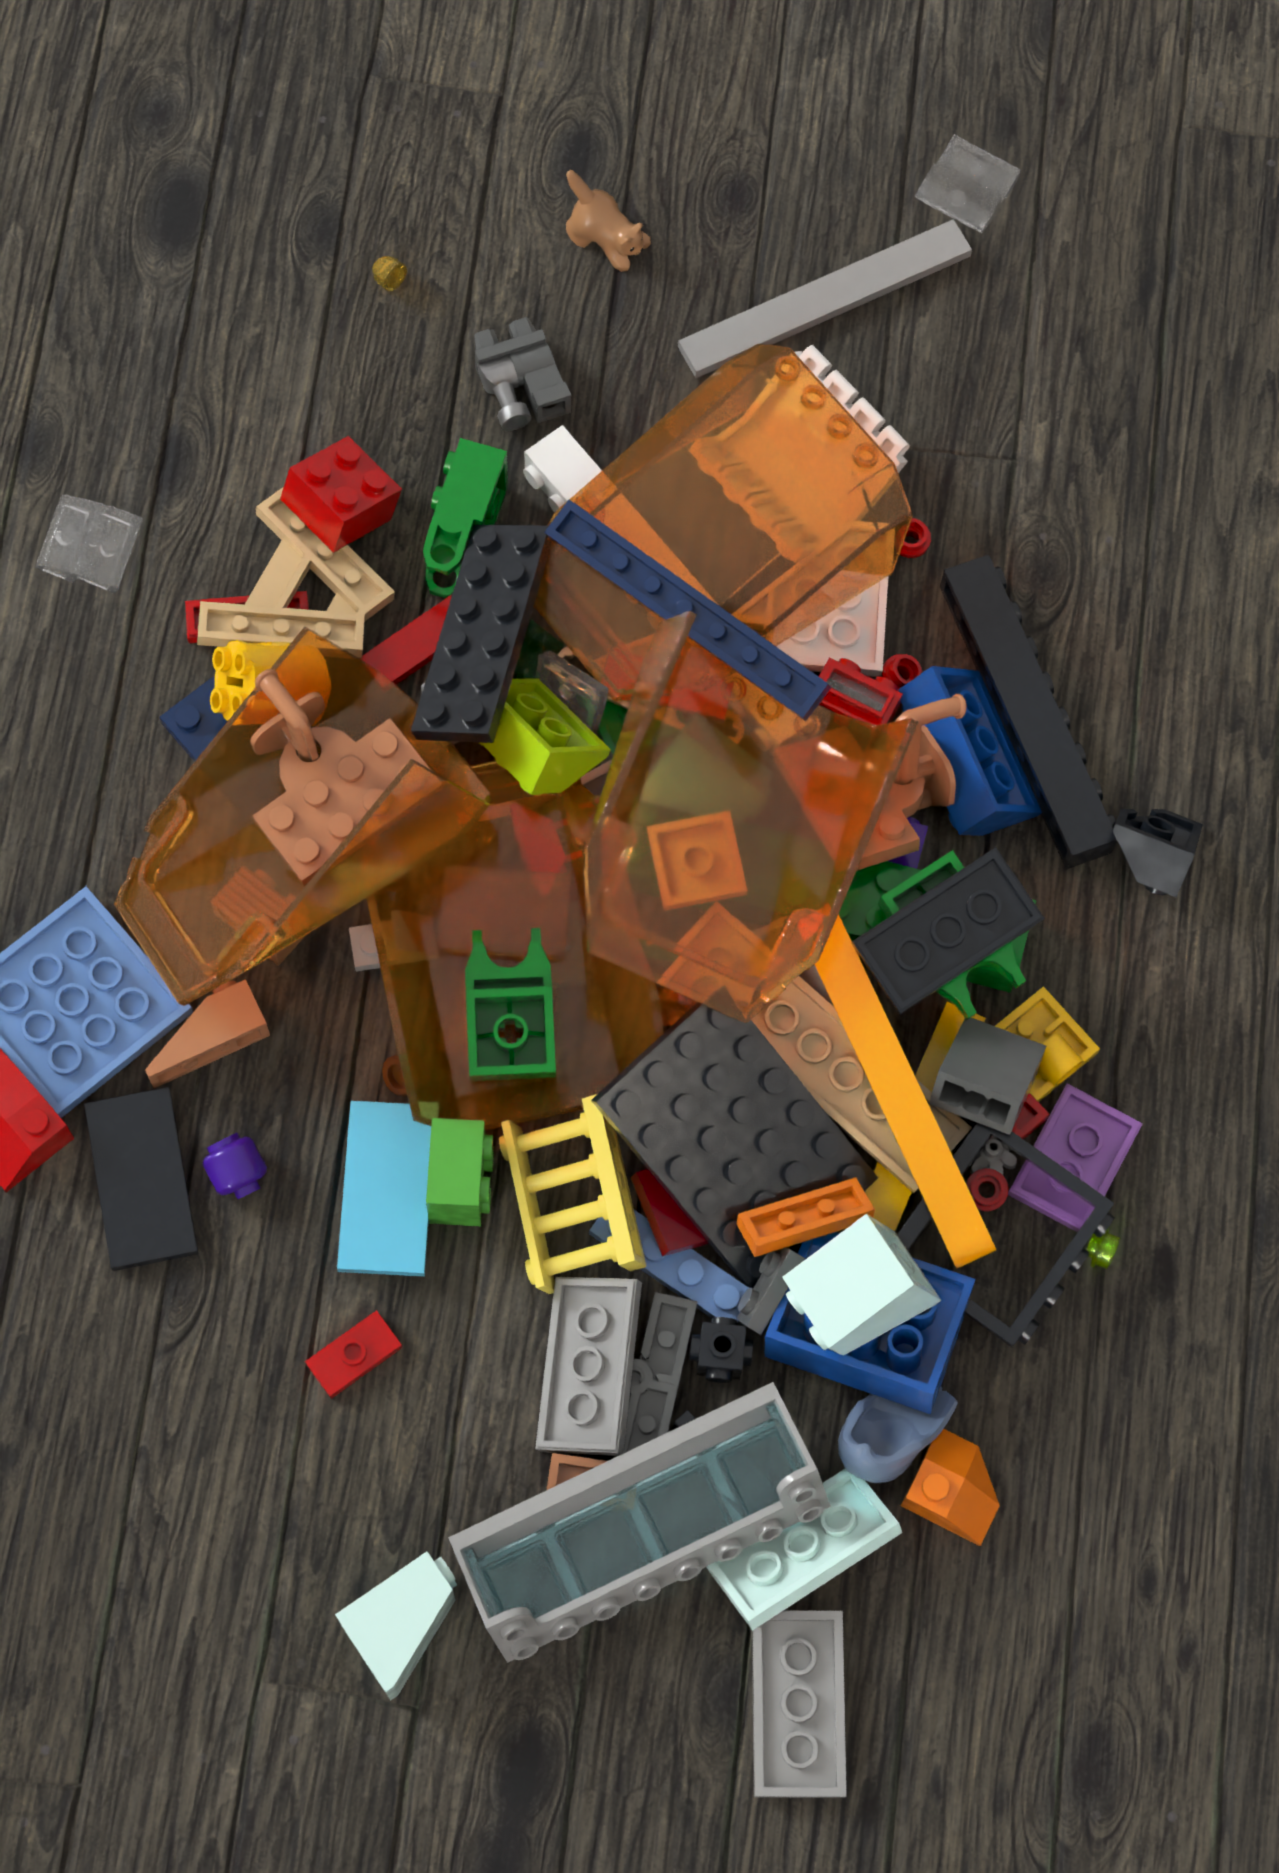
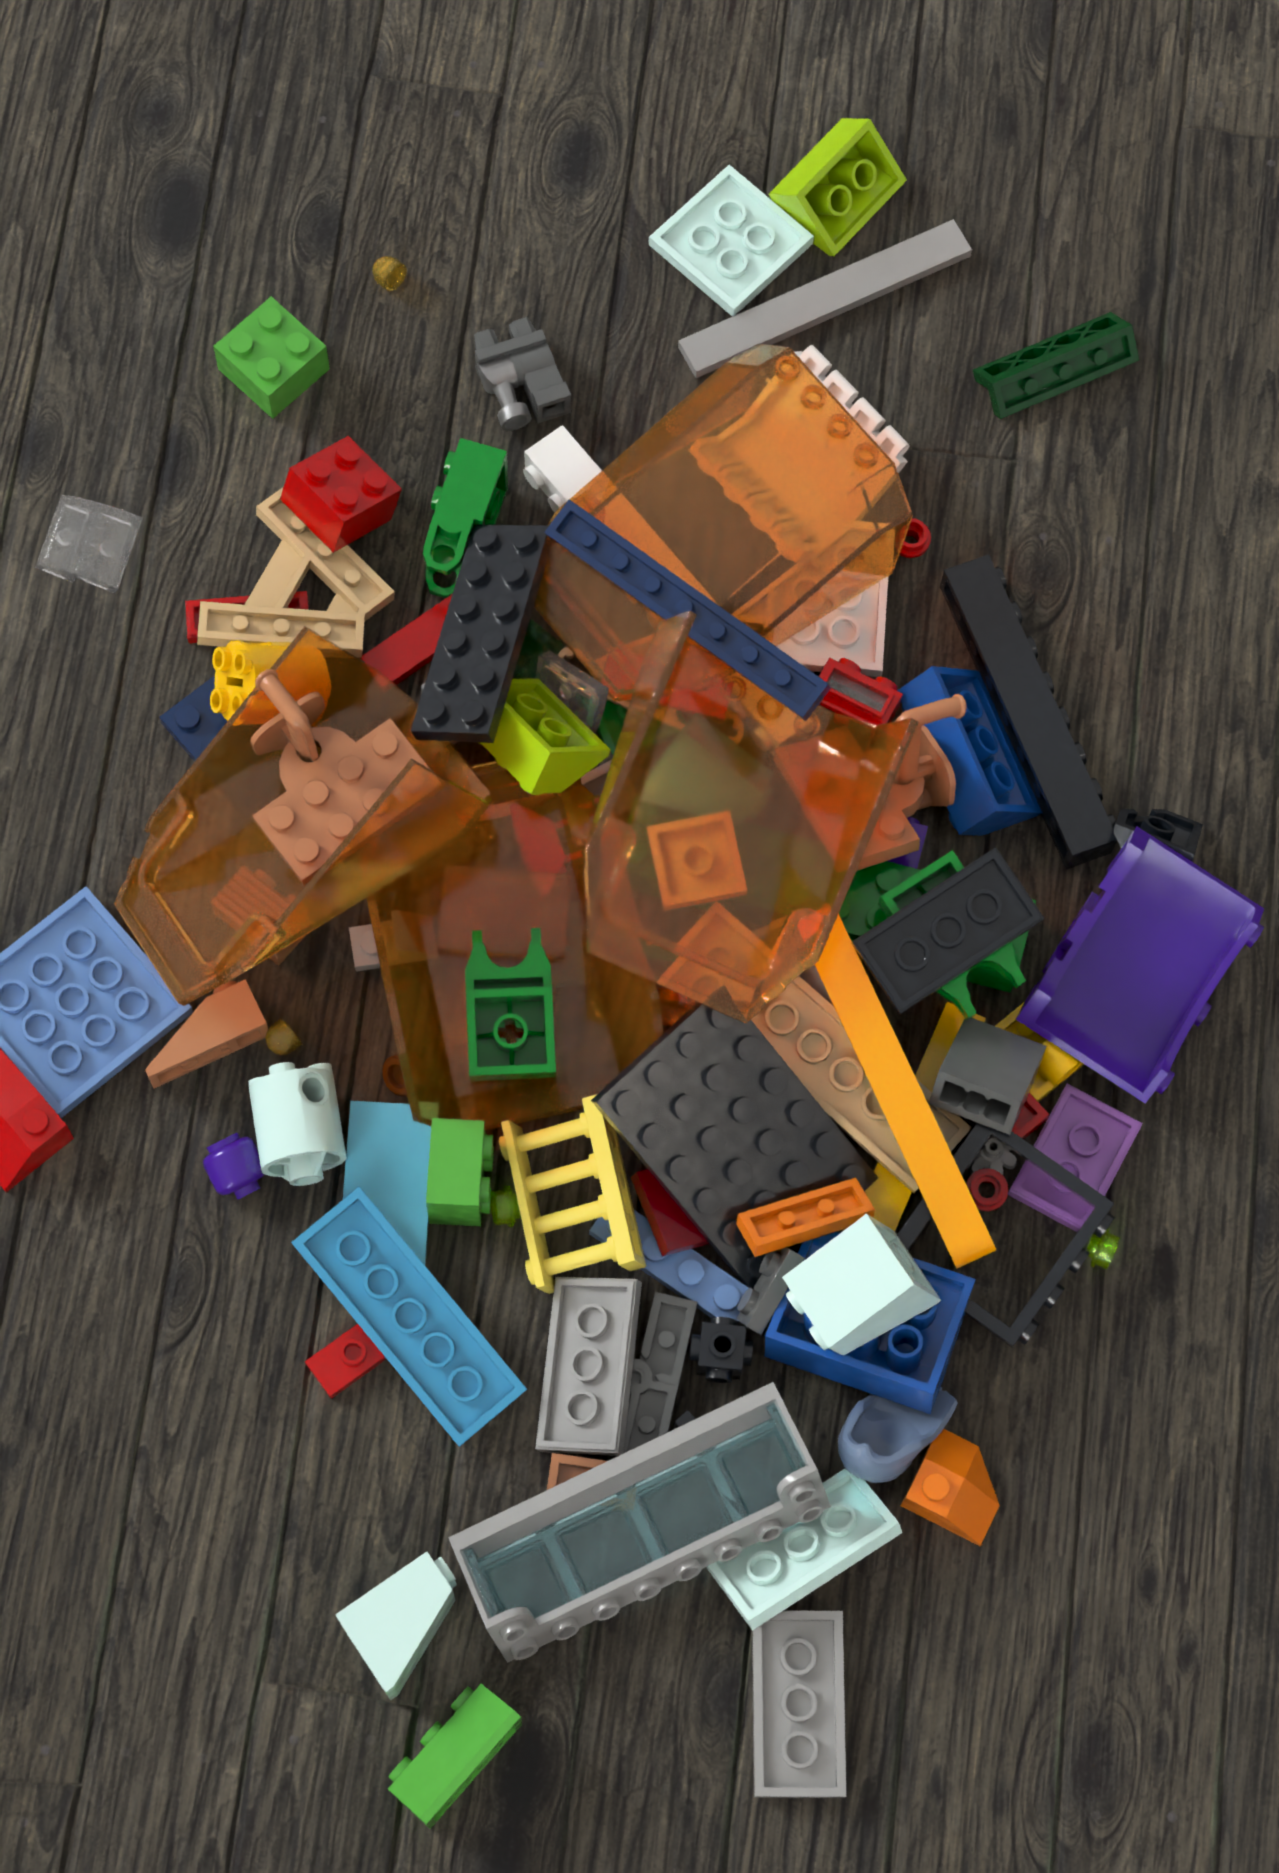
(141, 1179): black tile -> none
(271, 357): none -> bright green brick
(282, 1038): none -> clear yellow hinge
(297, 1122): none -> light aqua cylinder
(409, 1316): none -> dark azure plate
(454, 1754): none -> bright green slope
(504, 1207): none -> clear neon green plate
(600, 221): medium nougat animal -> none
(731, 240): none -> light aqua plate
(840, 183): none -> lime slope
(905, 665): red plate -> none
(968, 184): clear slope -> none
(1058, 364): none -> dark green fence
(1140, 965): none -> dark purple panel

